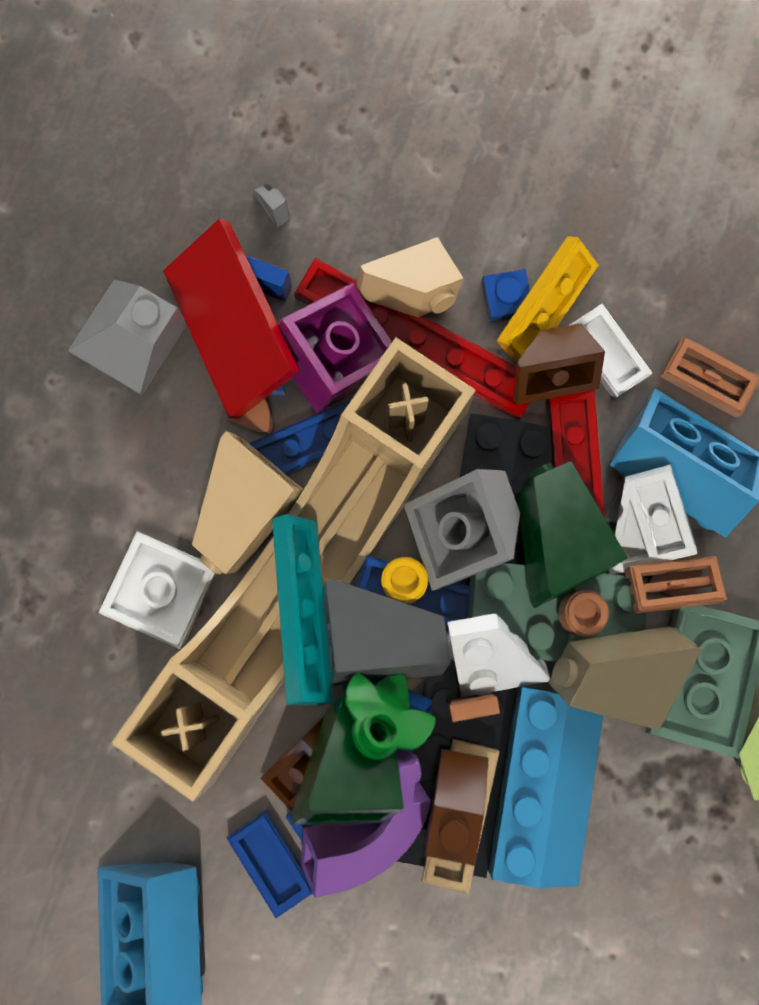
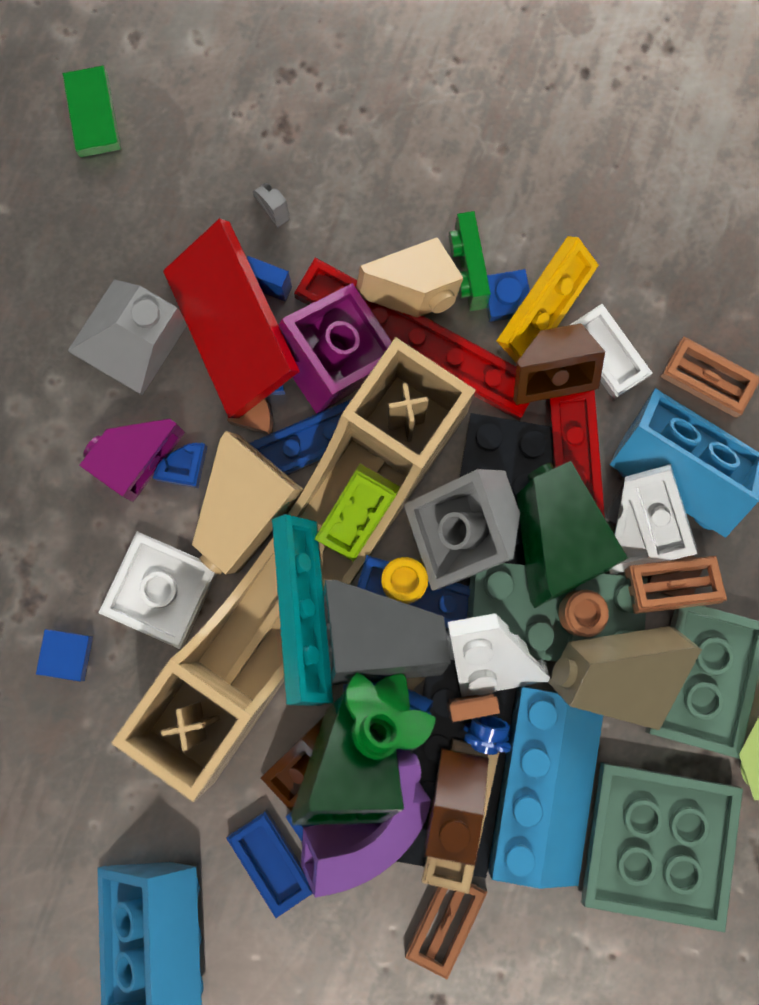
(64, 655): none -> blue tile
(91, 111): none -> green tile
(130, 454): none -> magenta slope
(183, 466): none -> blue tile
(357, 512): none -> lime plate
(427, 961): none -> nougat tile
(466, 245): none -> green plate
(488, 735): none -> blue plate
(662, 847): none -> sand green plate

